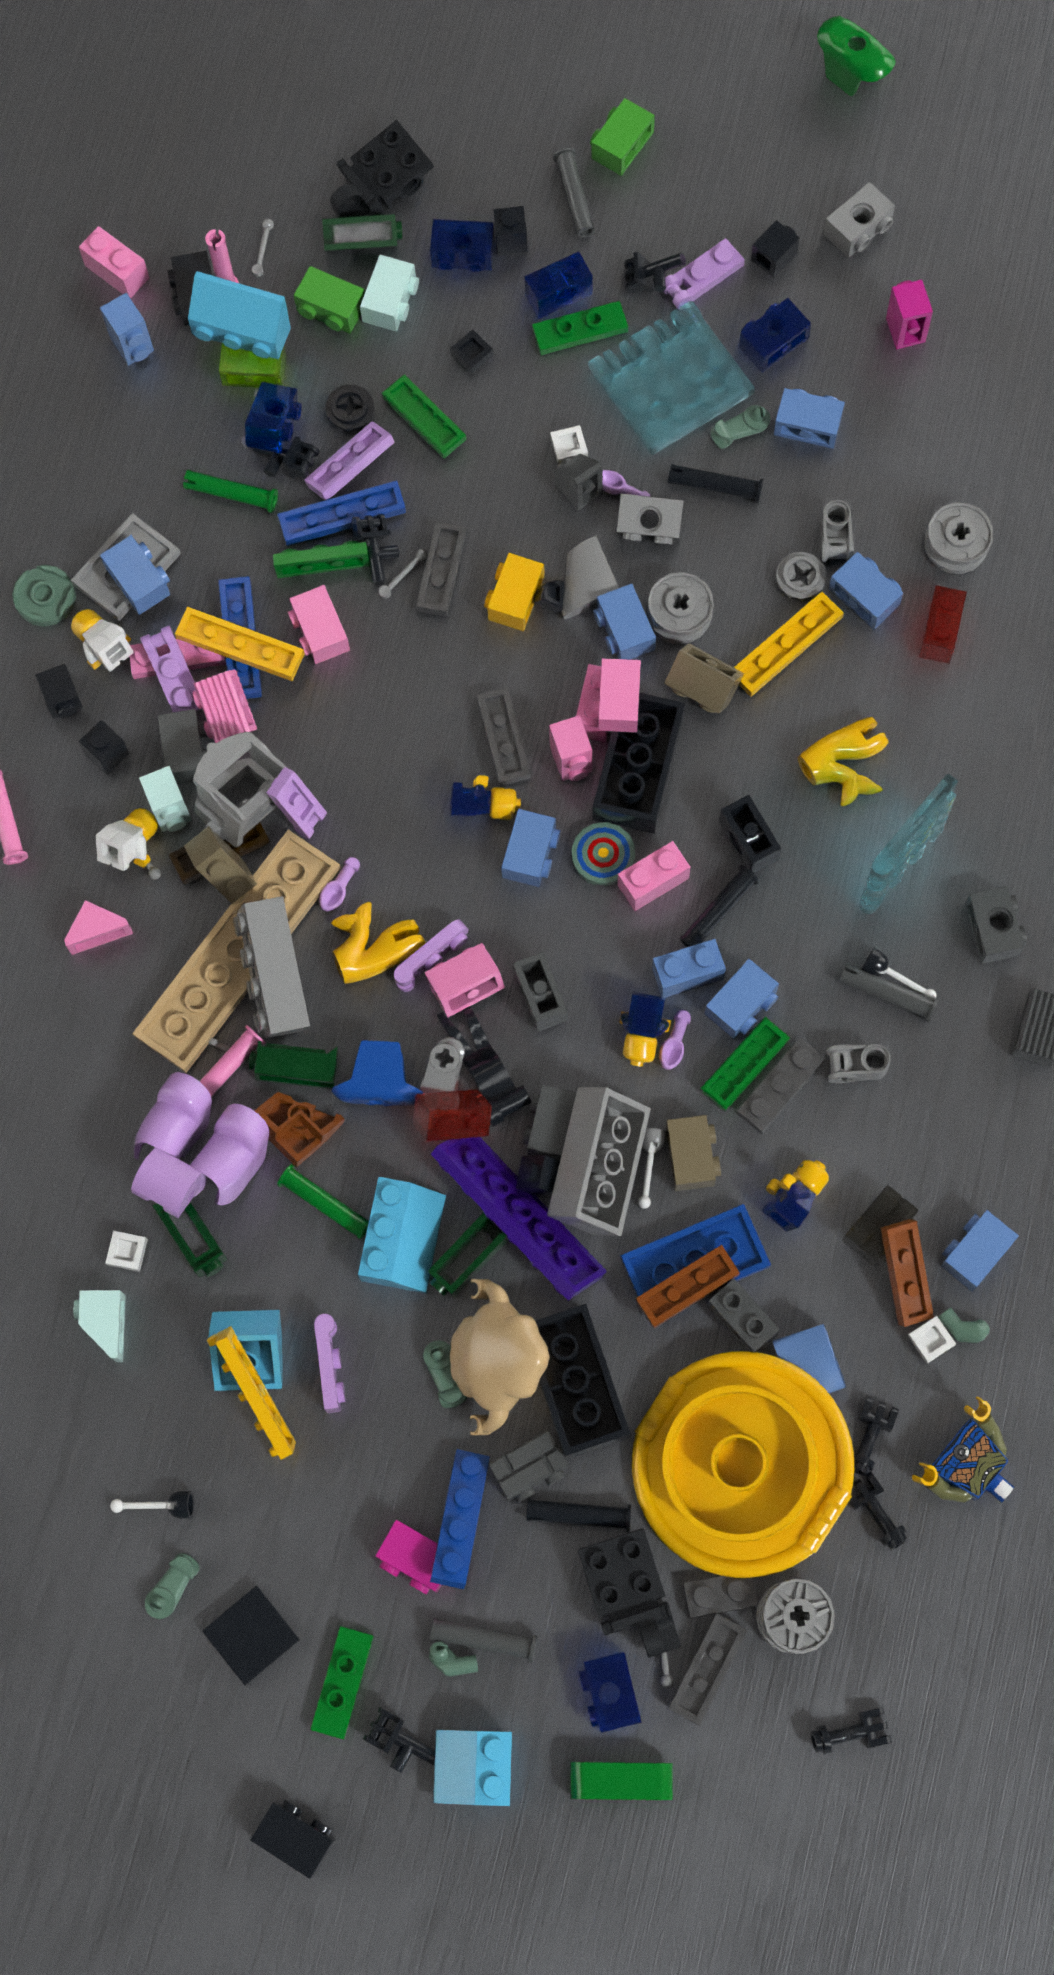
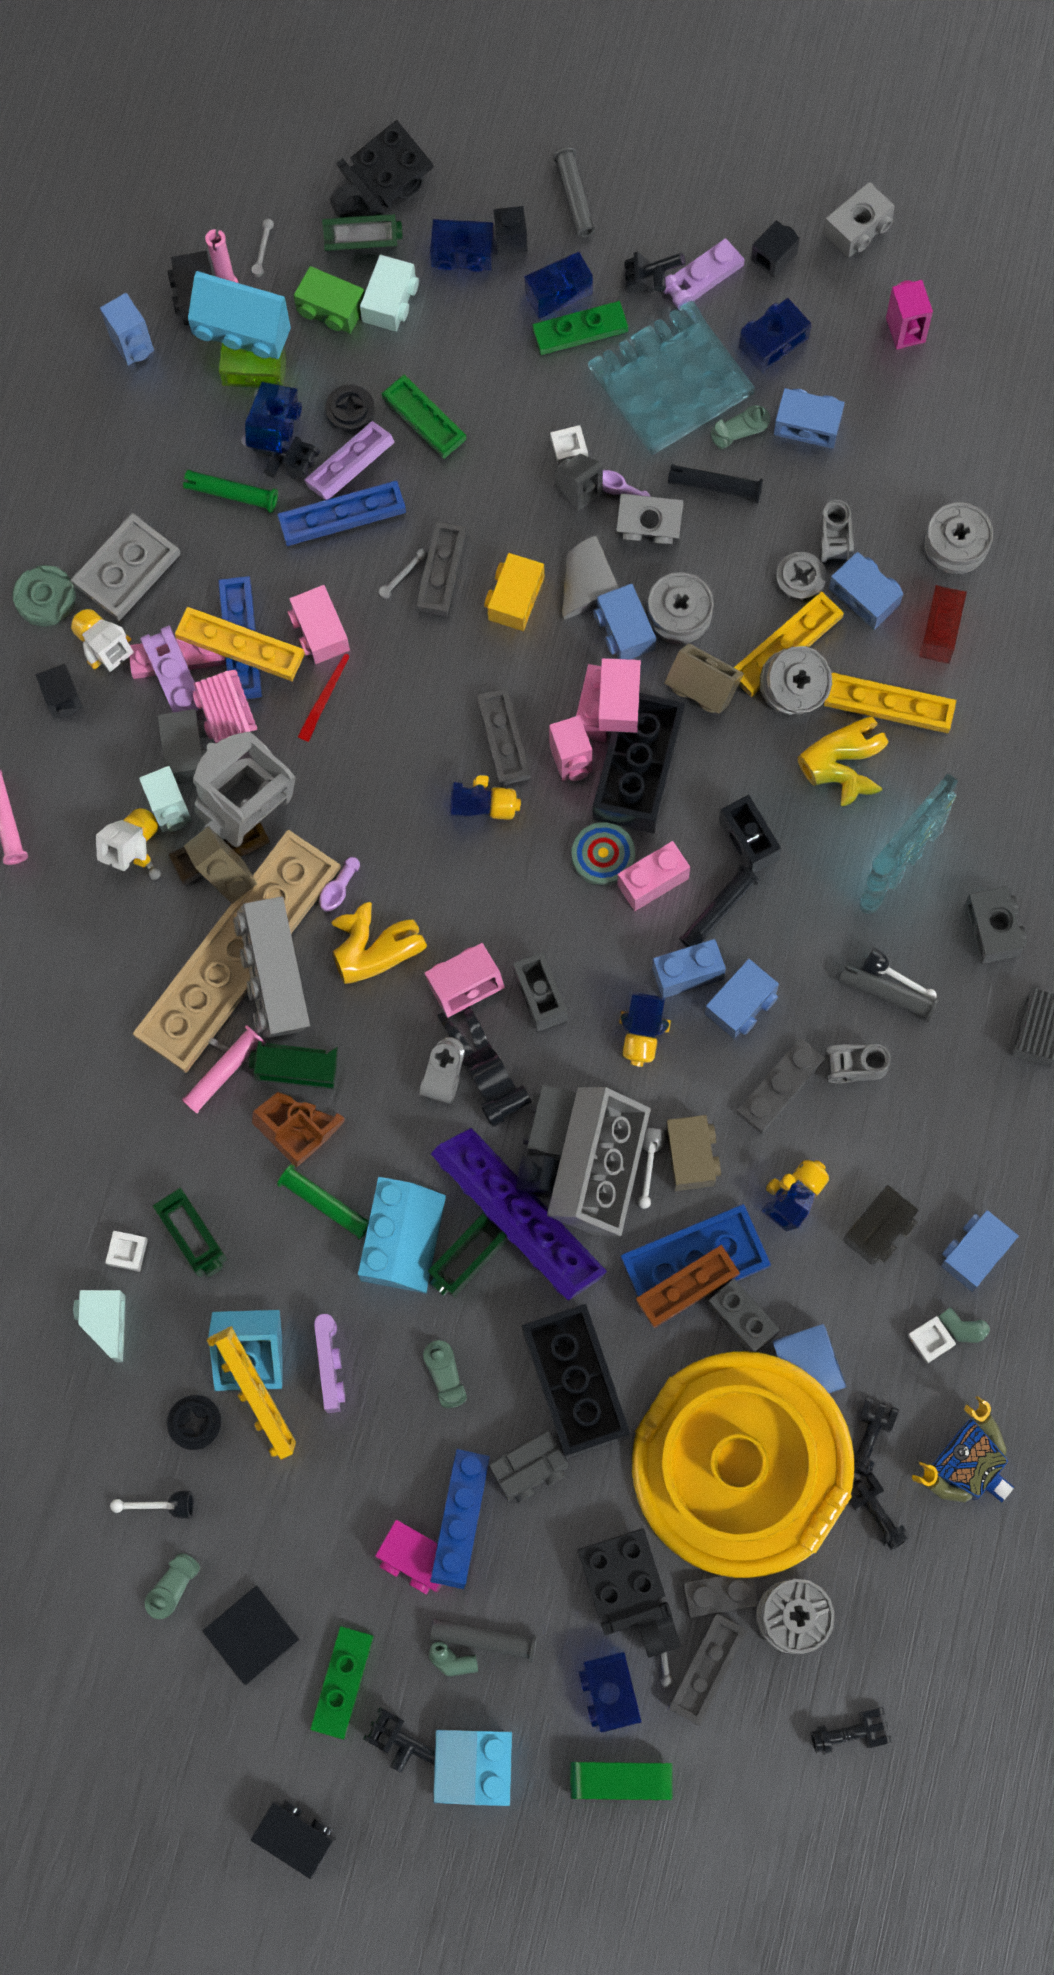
(95, 927): bright pink slope -> none
(104, 747): black brick -> none
(114, 262): bright pink brick -> none
(135, 574): medium blue brick -> none
(175, 1126): lavender piece -> none
(180, 1415): none -> black gear
(296, 802): lavender plate -> none
(311, 722): none -> red sticker
(321, 559): green plate -> none
(371, 538): black arm -> none
(378, 1077): blue piece -> none
(430, 954): lavender plate -> none
(452, 1115): clear red brick -> none
(472, 351): black plate -> none
(496, 1356): tan piece -> none
(529, 848): medium blue brick -> none
(550, 596): black tile -> none
(579, 1514): black pin -> none
(622, 136): bright green brick -> none
(672, 1048): lavender piece -> none
(745, 1064): green plate -> none
(813, 677): none -> light grey wheel
(860, 61): green piece -> none
(891, 703): none -> yellow plate
(907, 1272): dark orange plate -> none

